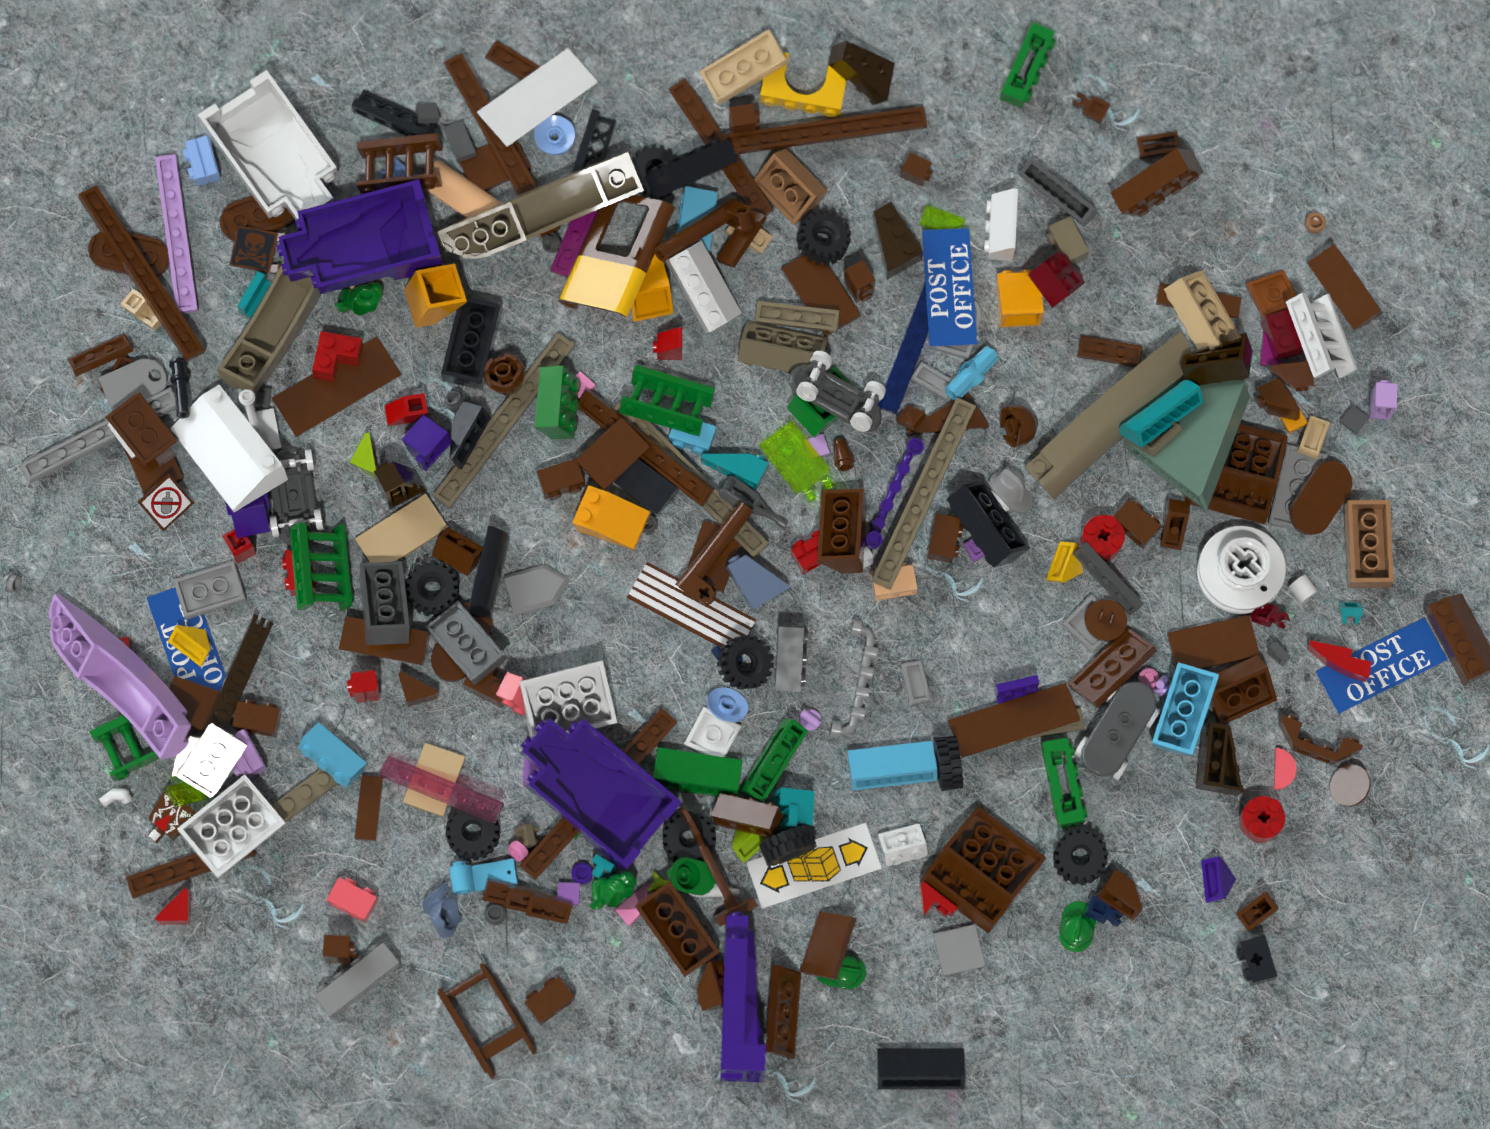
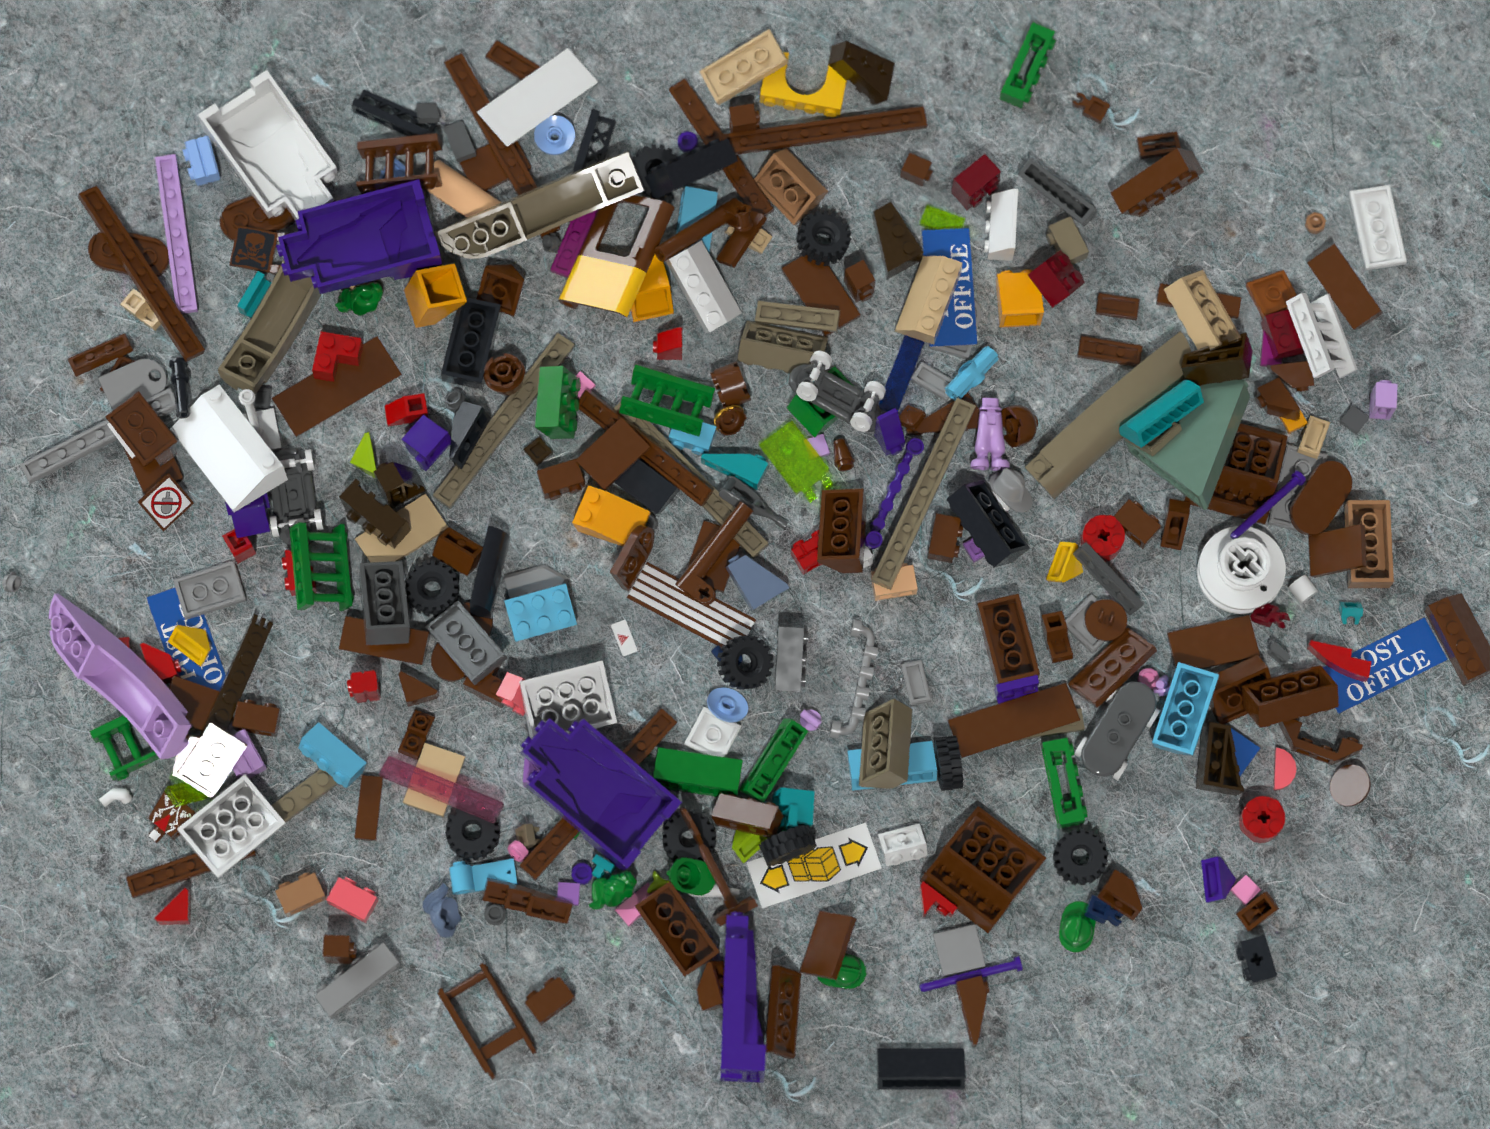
(161, 663): none -> red slope
(300, 894): none -> medium nougat brick
(373, 515): none -> dark brown wedge
(416, 734): none -> reddish brown slope
(501, 286): none -> reddish brown slope
(538, 451): none -> dark brown tile
(540, 612): none -> medium azure brick
(624, 638): none -> white sticker
(633, 556): none -> reddish brown tile
(687, 141): none -> dark purple tile
(730, 419): none -> reddish brown hair
(731, 384): none -> reddish brown brick
(885, 746): none -> dark tan slope
(889, 433): none -> dark purple slope
(929, 298): none -> tan slope
(972, 998): none -> reddish brown slope
(976, 182): none -> dark red brick
(990, 438): none -> lavender piece
(1007, 639): none -> reddish brown brick
(1016, 964): none -> dark purple bar
(1056, 636): none -> reddish brown brick
(1117, 306): none -> reddish brown tile
(1244, 749): none -> blue tile
(1245, 890): none -> bright pink tile
(1290, 696): none -> reddish brown brick
(1297, 479): none -> dark purple bar
(1337, 551): none -> reddish brown tile
(1377, 227): none -> white plate

